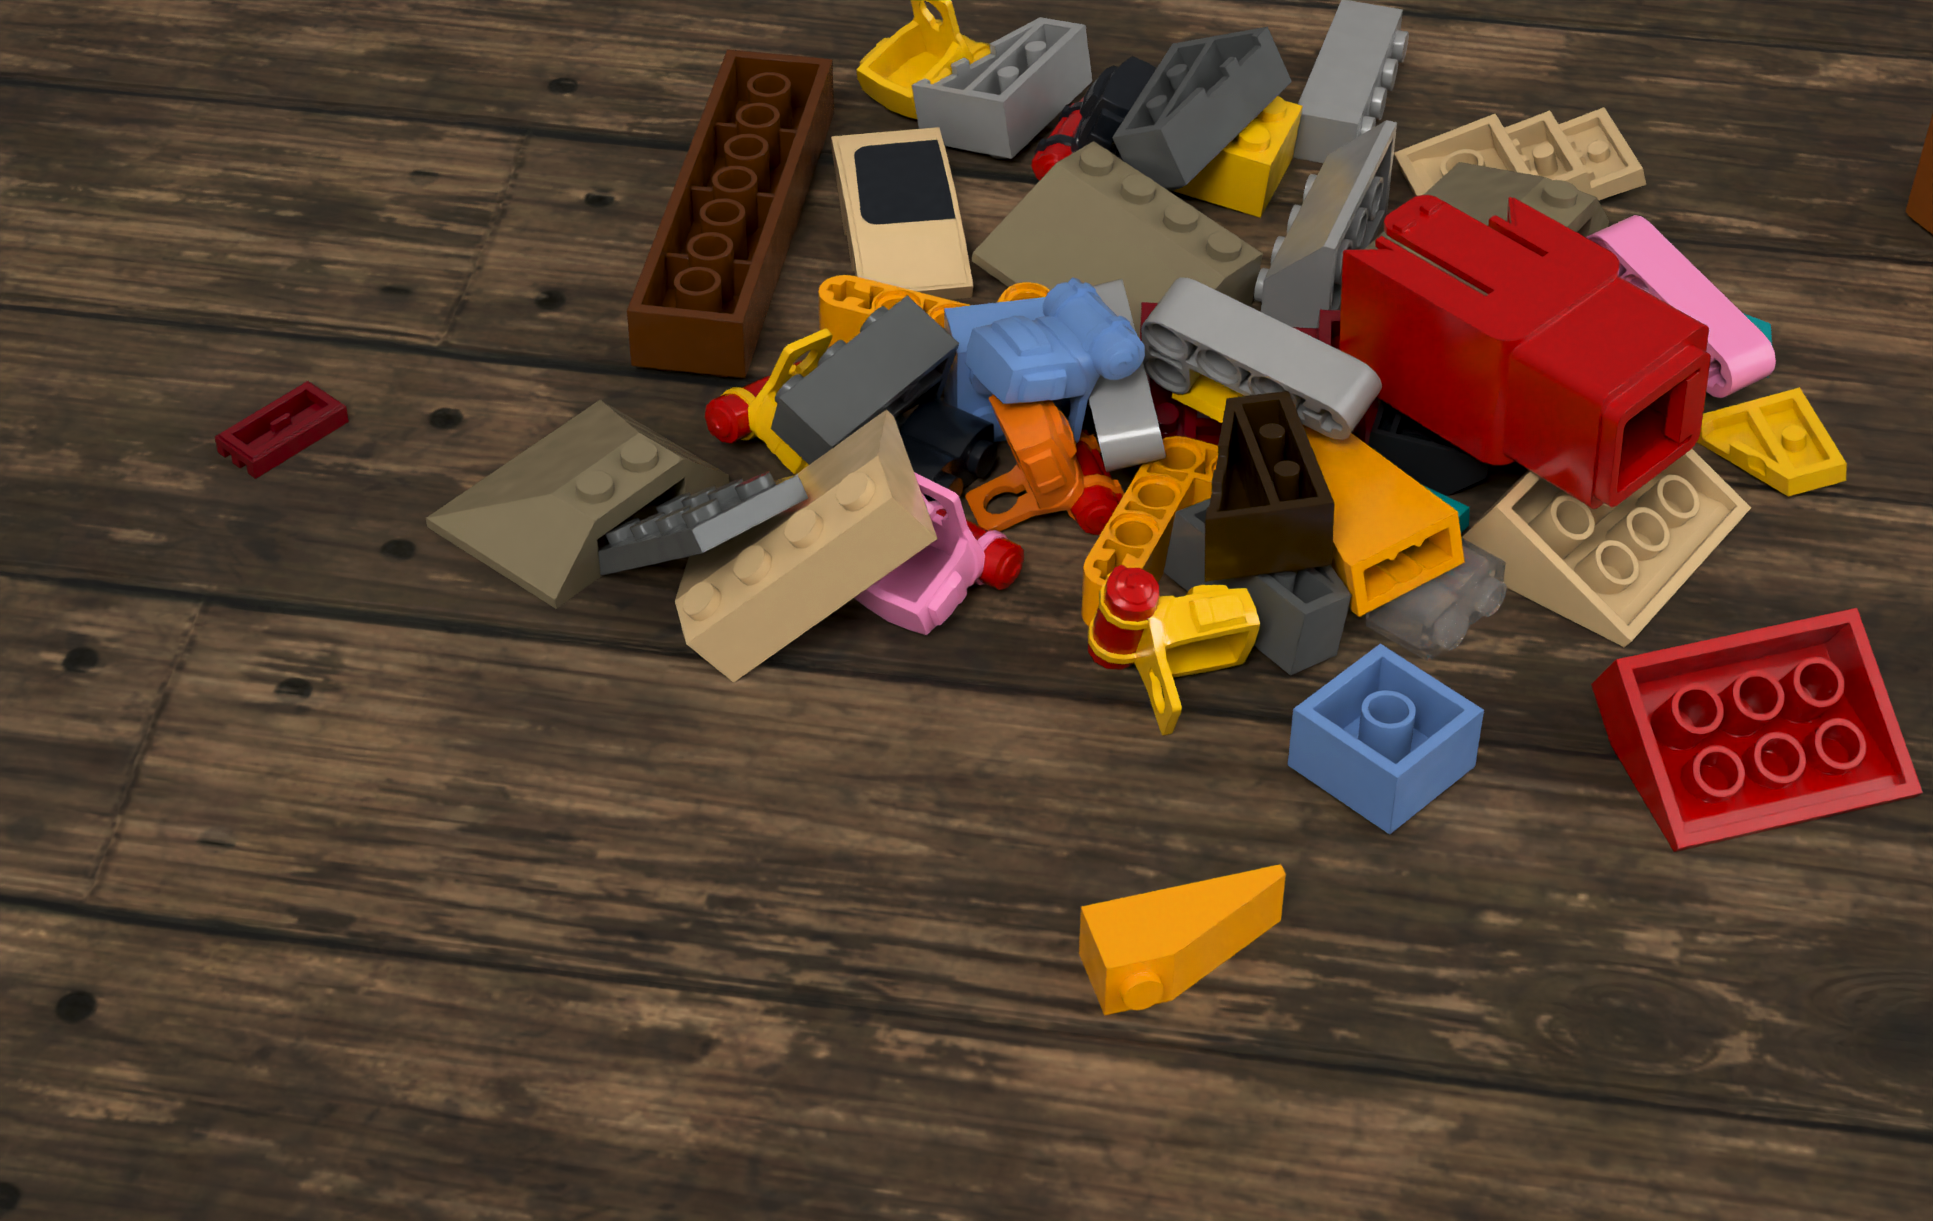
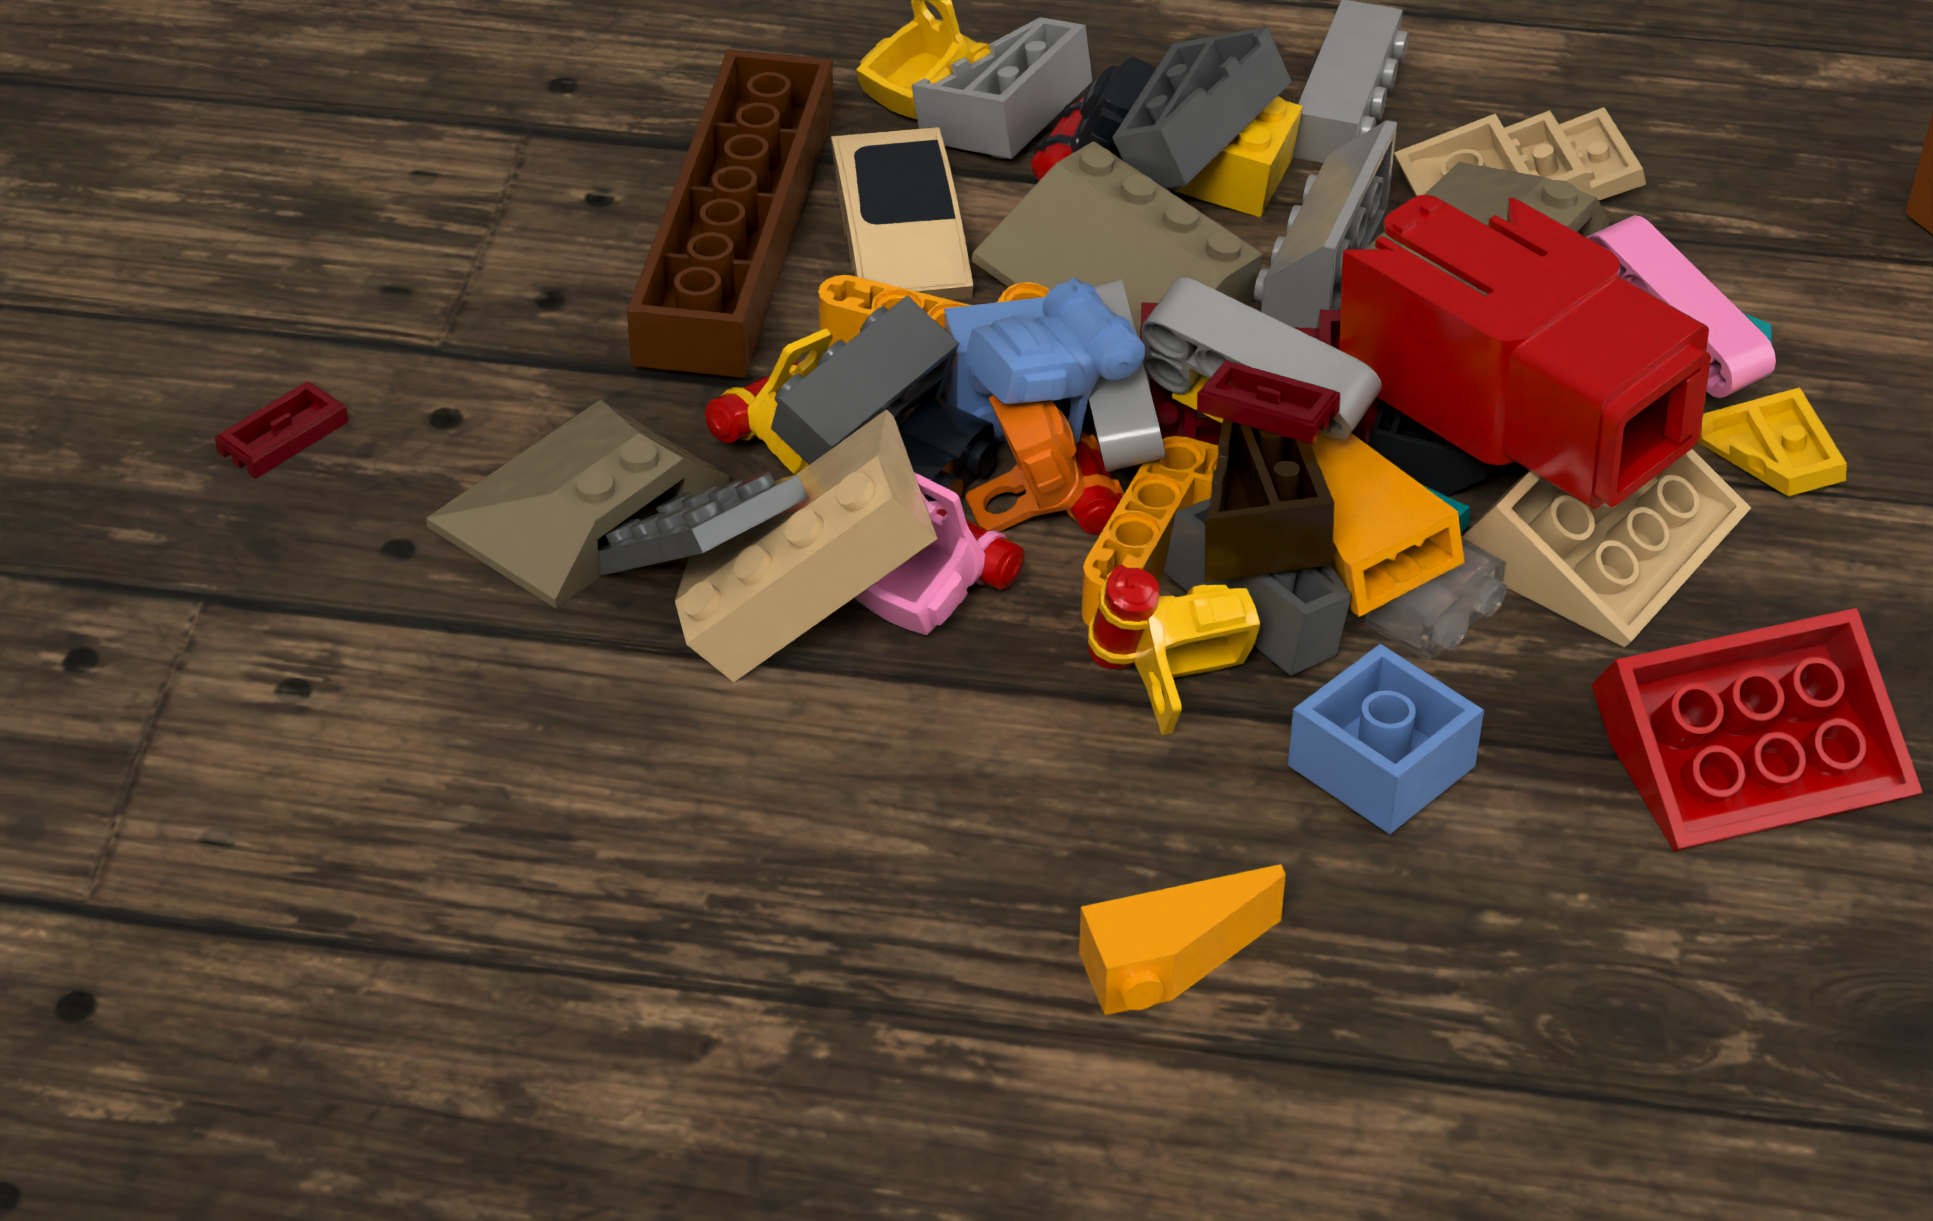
(1268, 401): none -> dark red tile

